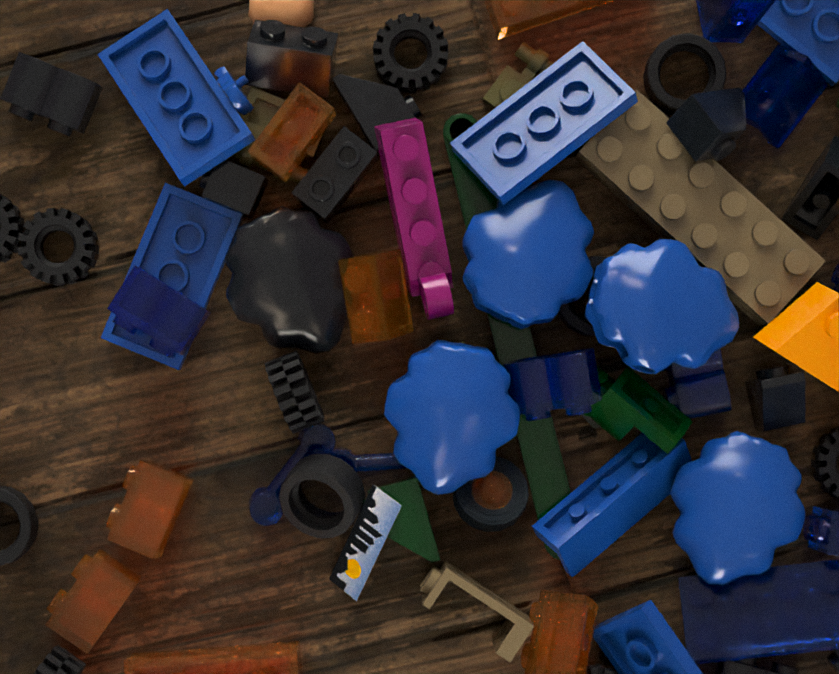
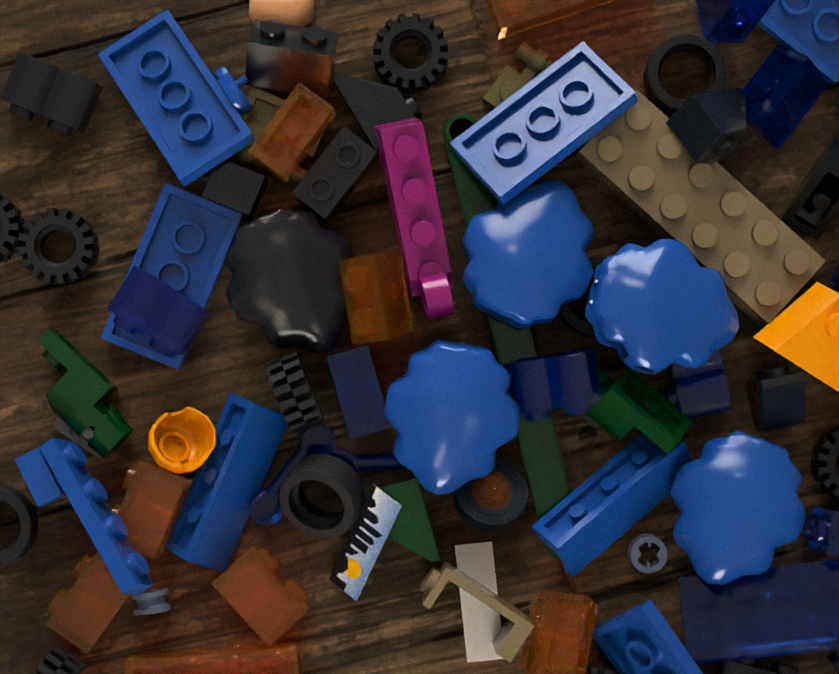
(39, 478): none -> blue piece
(81, 399): none -> dark green plate
(103, 527): none -> blue plate
(151, 601): none -> sand blue bush
(182, 440): none -> light orange hair
(221, 488): none -> blue panel
(262, 594): none -> clear orange brick
(358, 391): none -> clear blue brick
(479, 620): none -> white sticker
(634, 553): none -> sand blue bush

